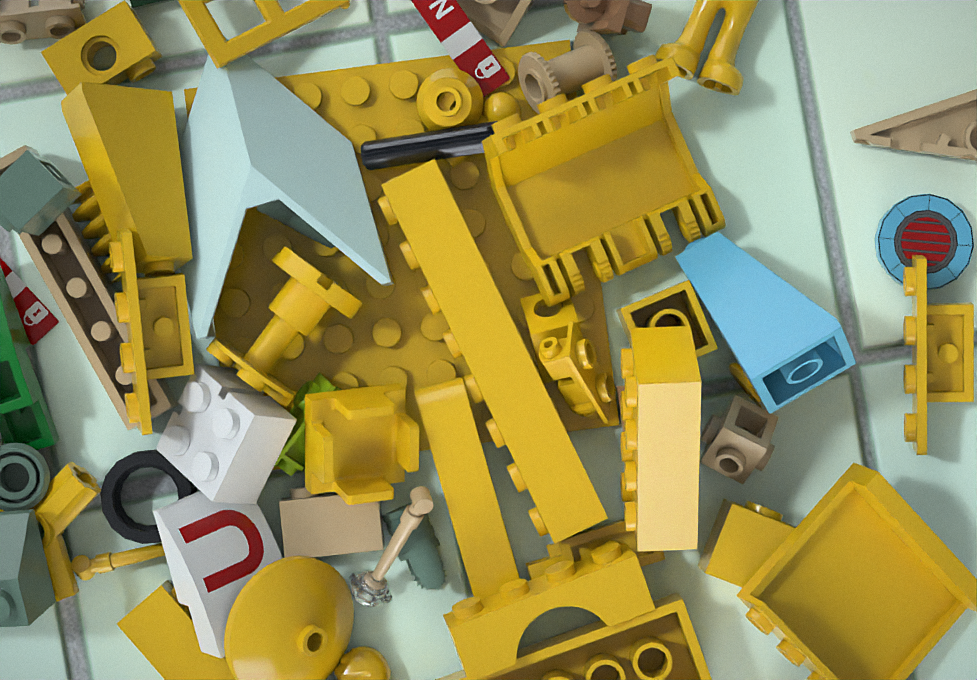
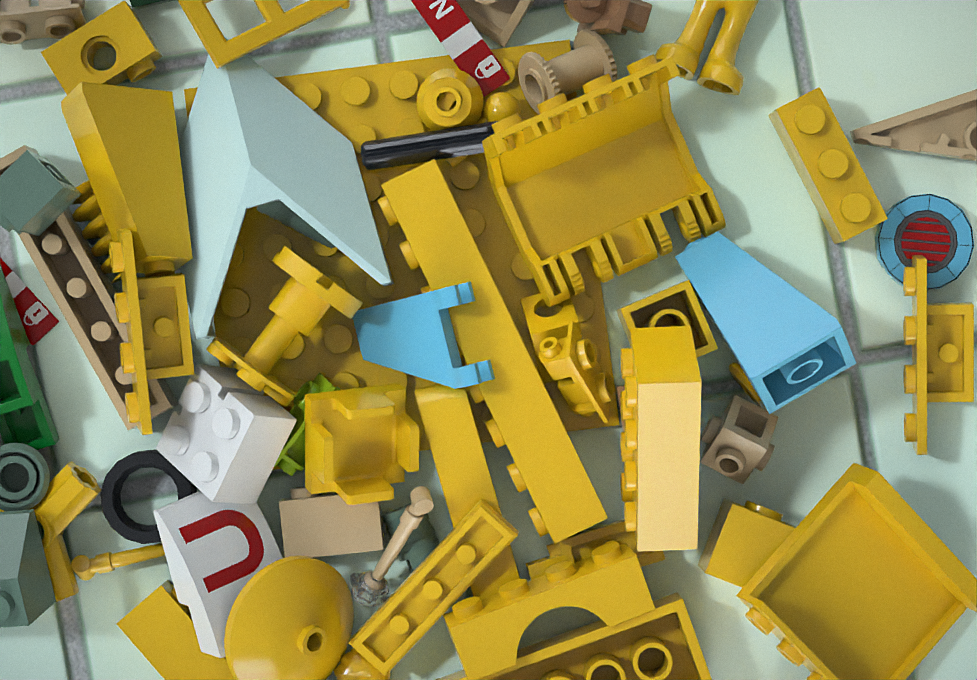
(419, 337): none -> medium azure flag
(433, 587): none -> yellow tile
(827, 166): none -> yellow brick

